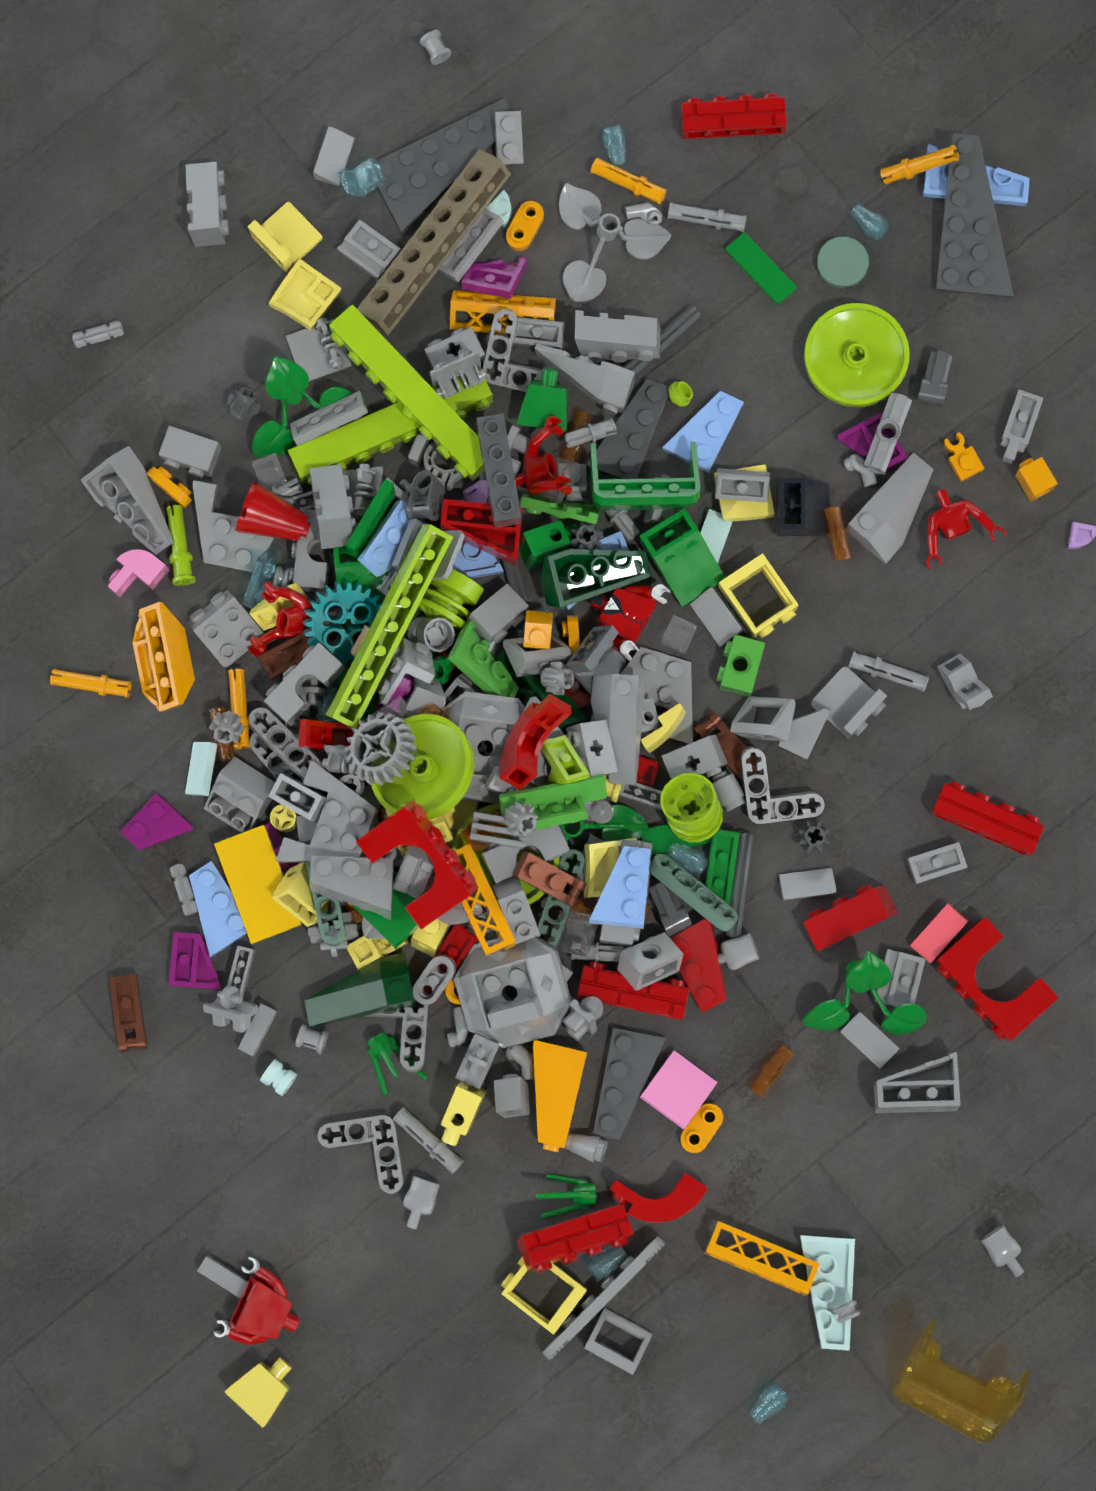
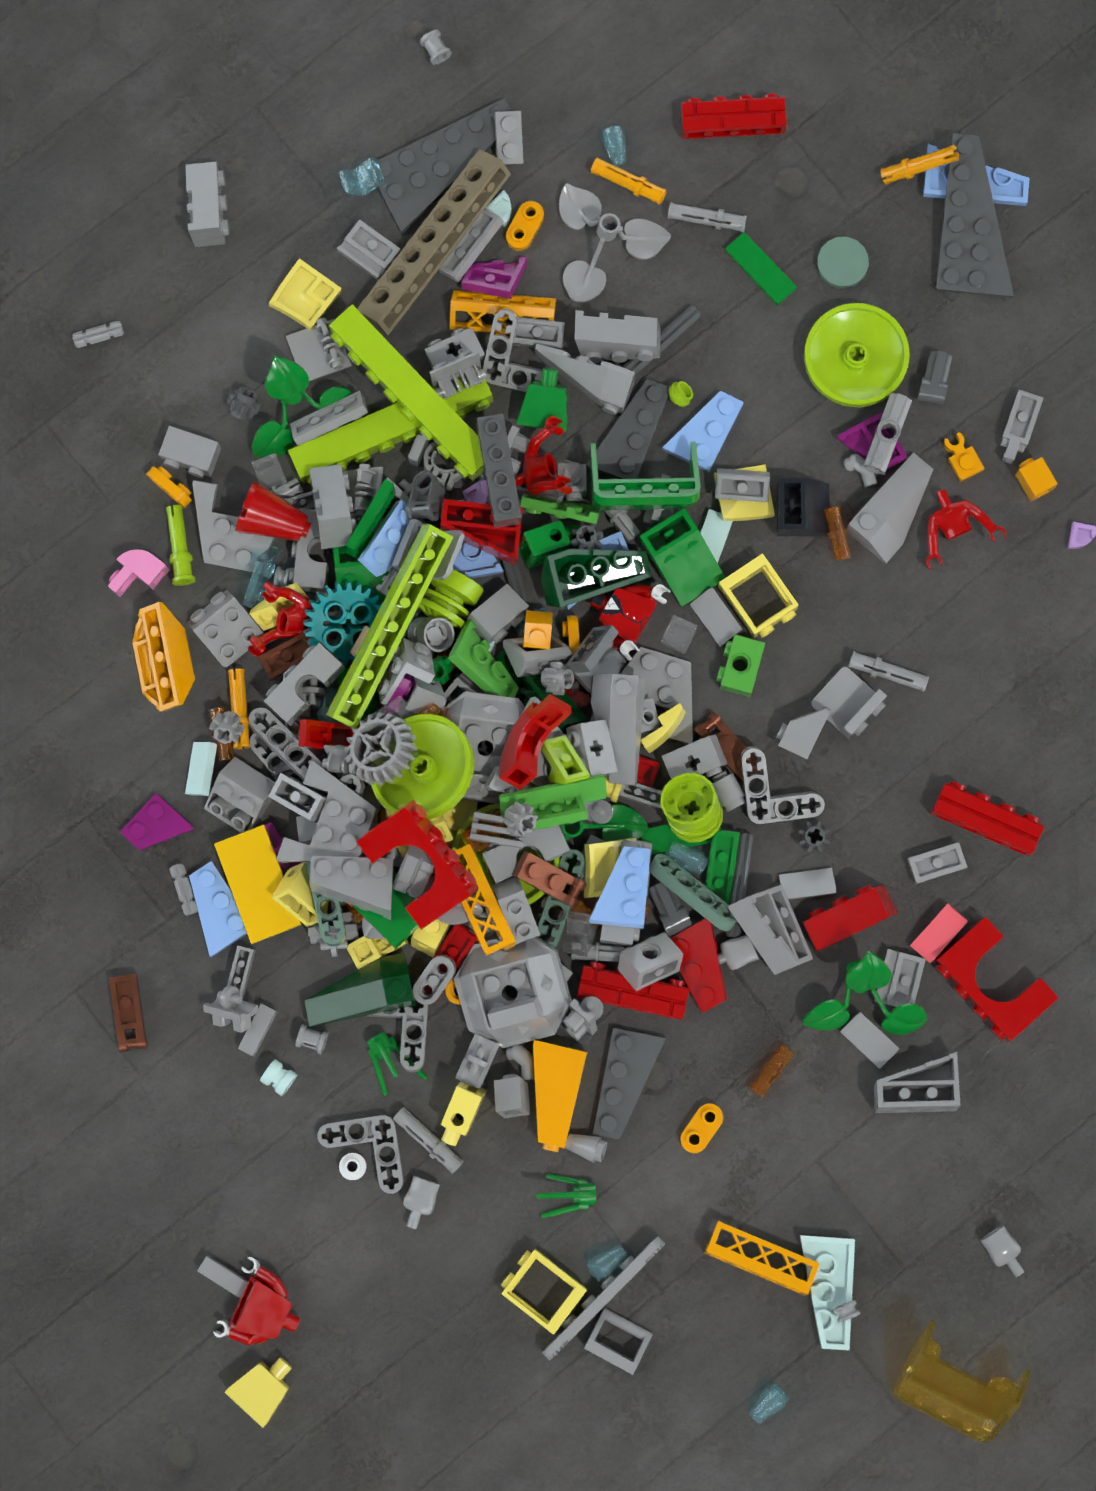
(102, 684): light orange pin -> none
(127, 492): light grey wedge -> none
(191, 963): magenta wing -> none
(279, 816): light yellow wheel -> none
(285, 236): light yellow bracket -> none
(333, 156): light grey slope -> none
(343, 1166): none -> white plate
(459, 1037): light grey arm -> none
(575, 1237): red brick -> none
(580, 421): clear orange pin -> none
(590, 433): light grey axle -> none
(644, 211): light grey arm -> none
(667, 1208): red arch -> none
(678, 1089): bright pink slope -> none
(772, 928): none -> light grey wedge
(776, 731): light grey tile -> none
(871, 222): clear light blue cone -> none
(963, 683): light grey brick -> none

